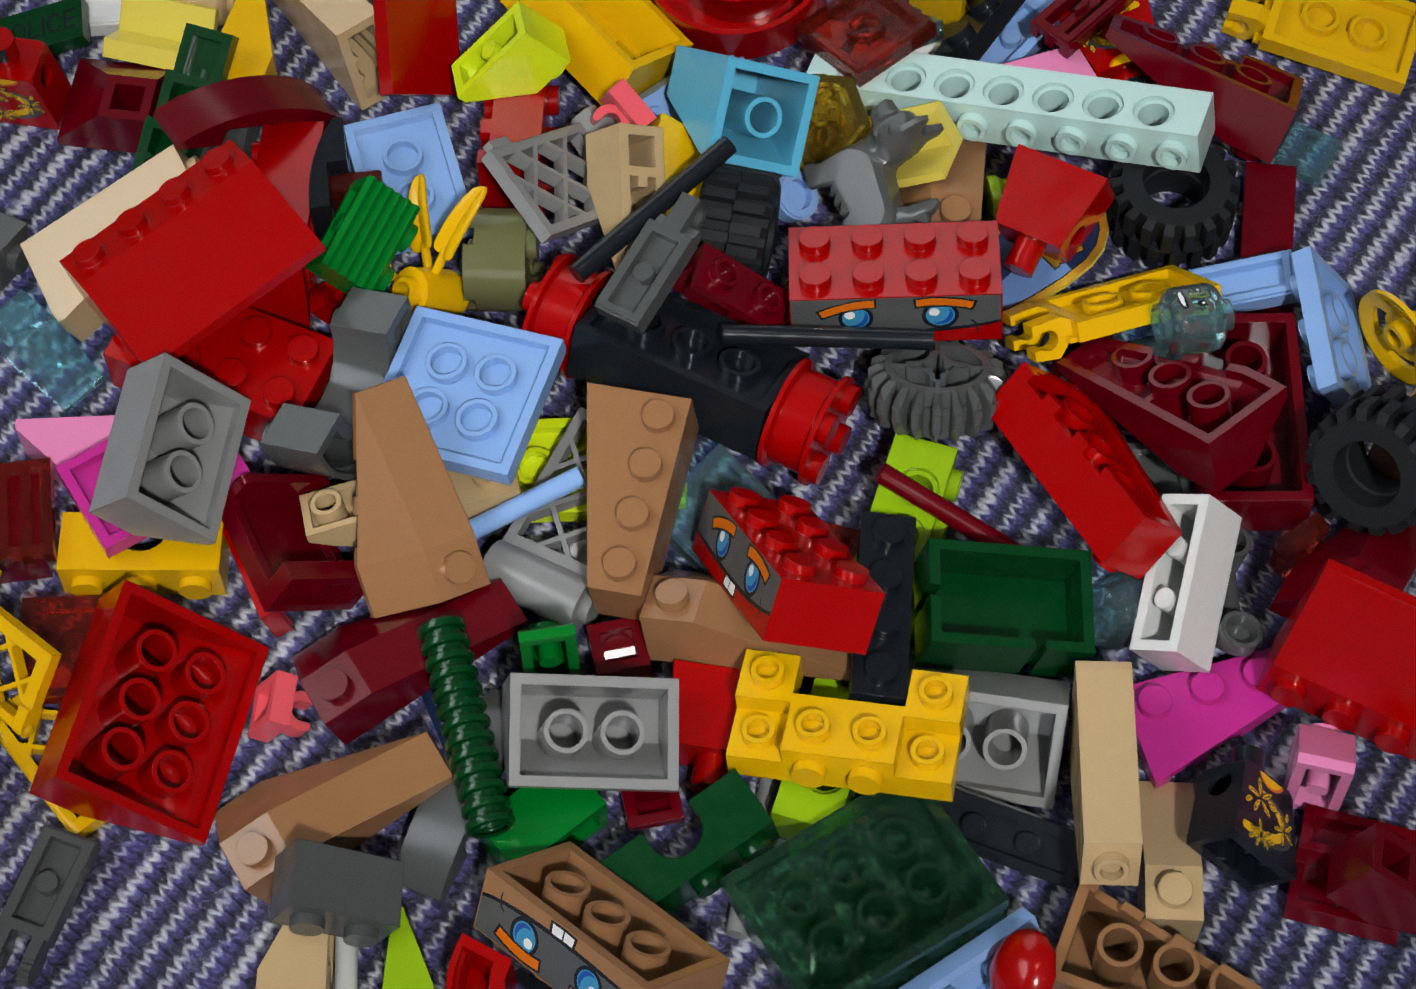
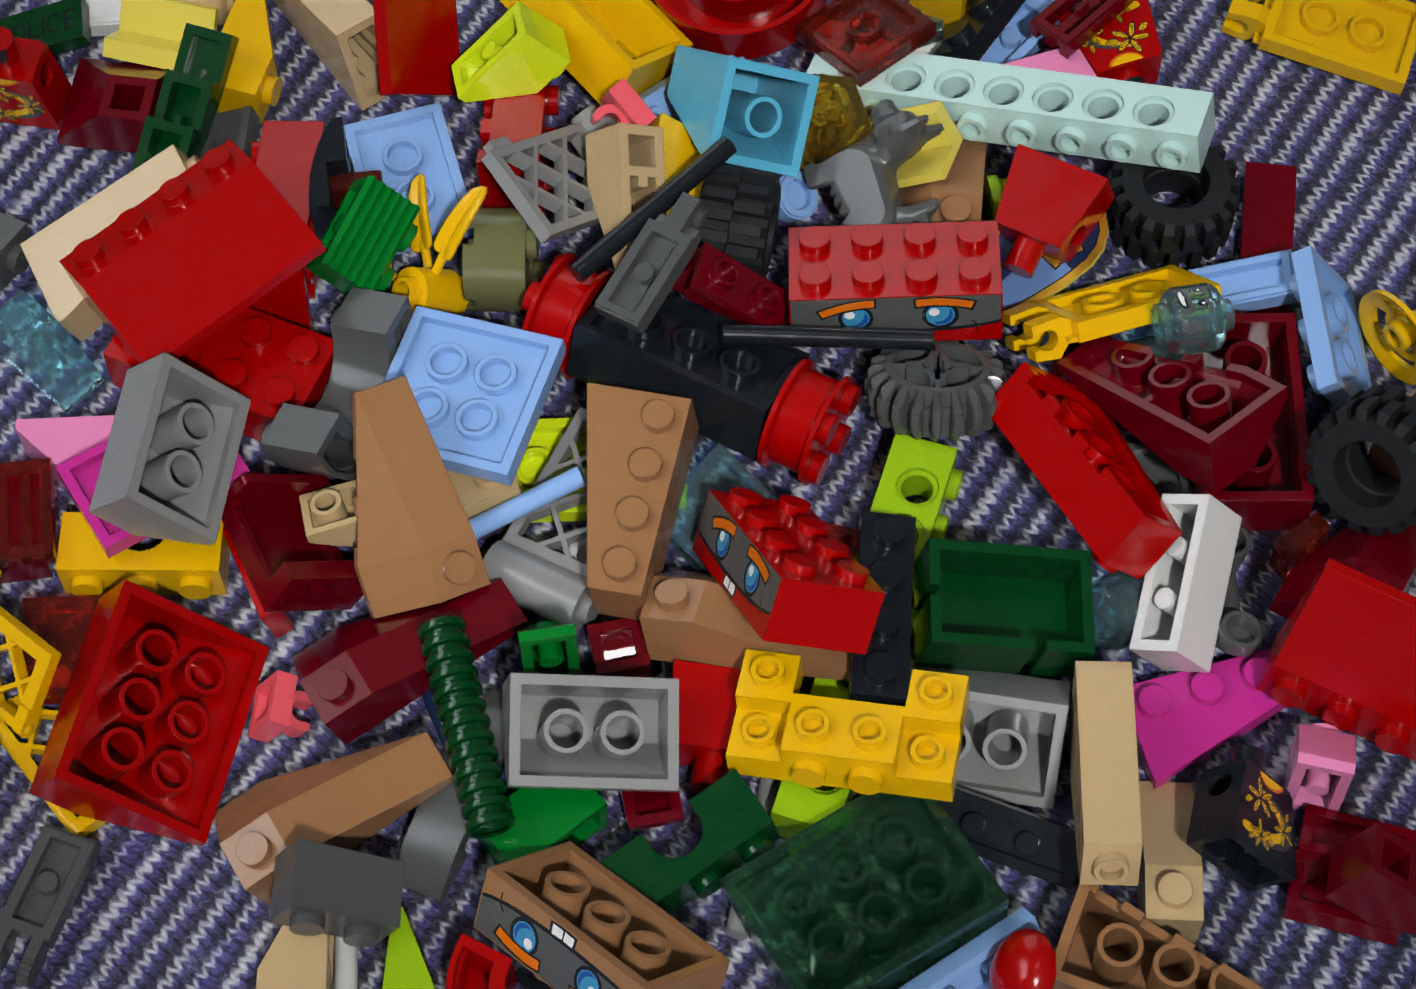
(206, 113): dark red slope -> none
(325, 300): red tile -> none
(939, 507): dark red bar -> none
(1250, 97): dark red wedge -> none
(1310, 152): clear light blue tile -> none

